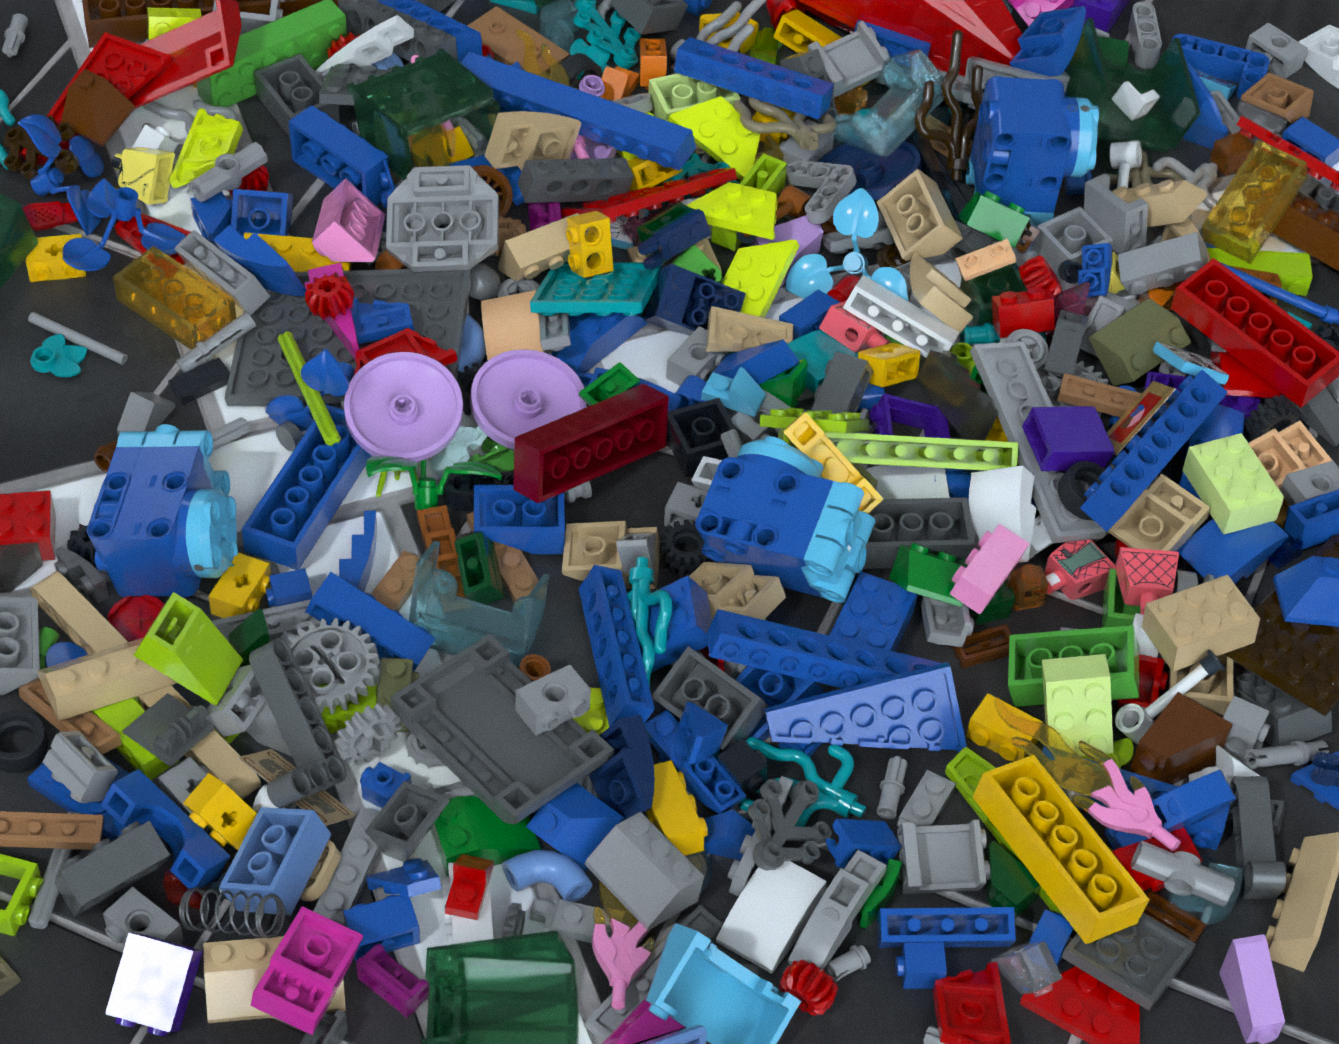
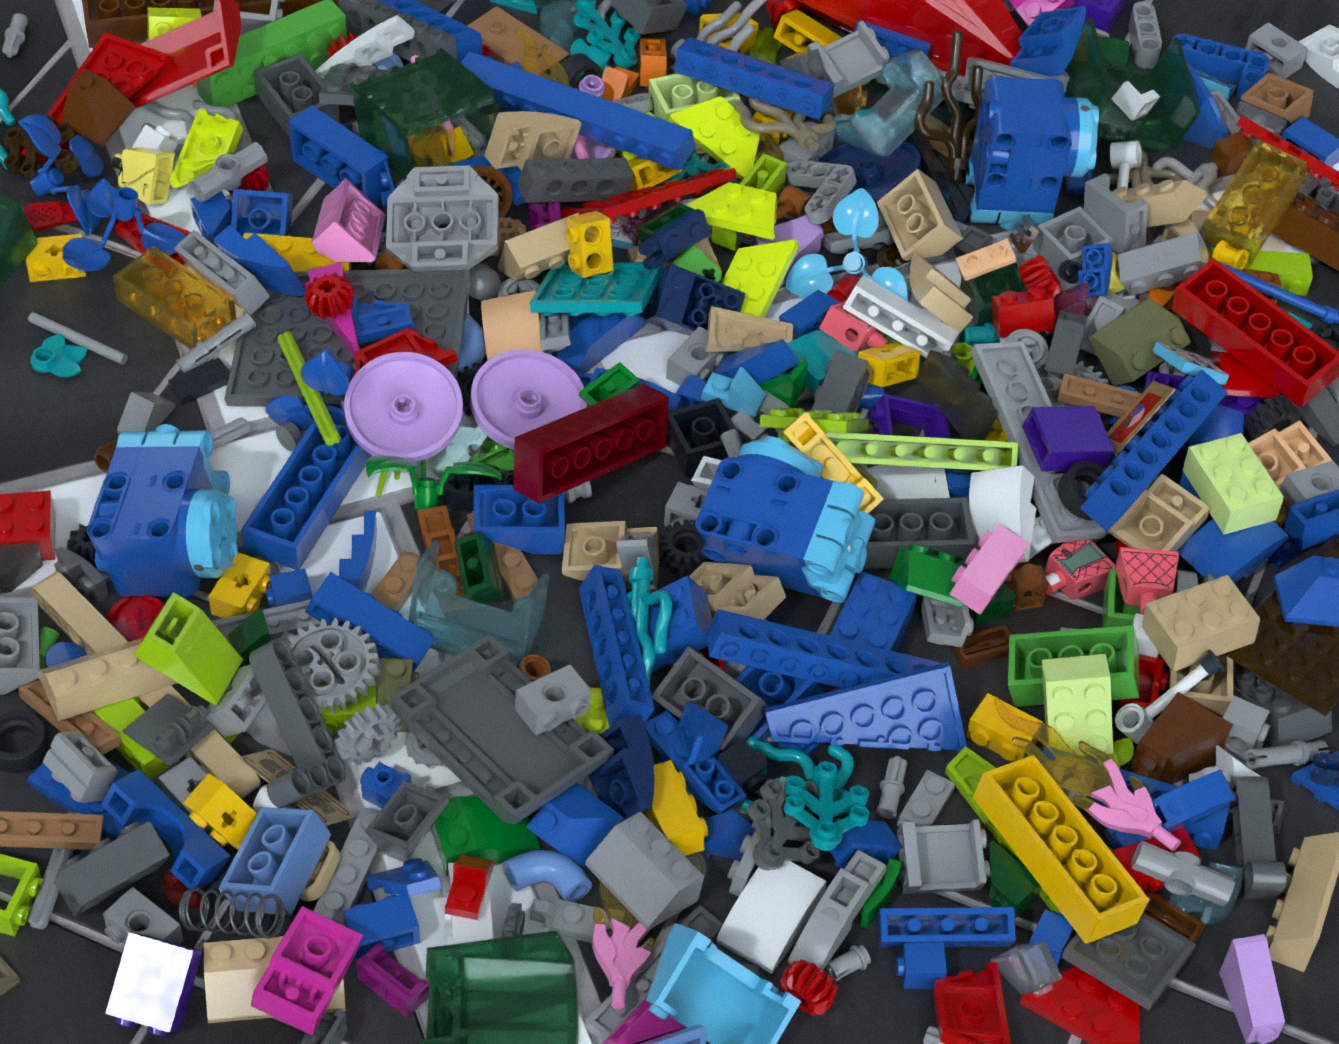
(823, 832): none -> teal plant
(995, 218): slope -> none
(1230, 255): none -> yellow bush

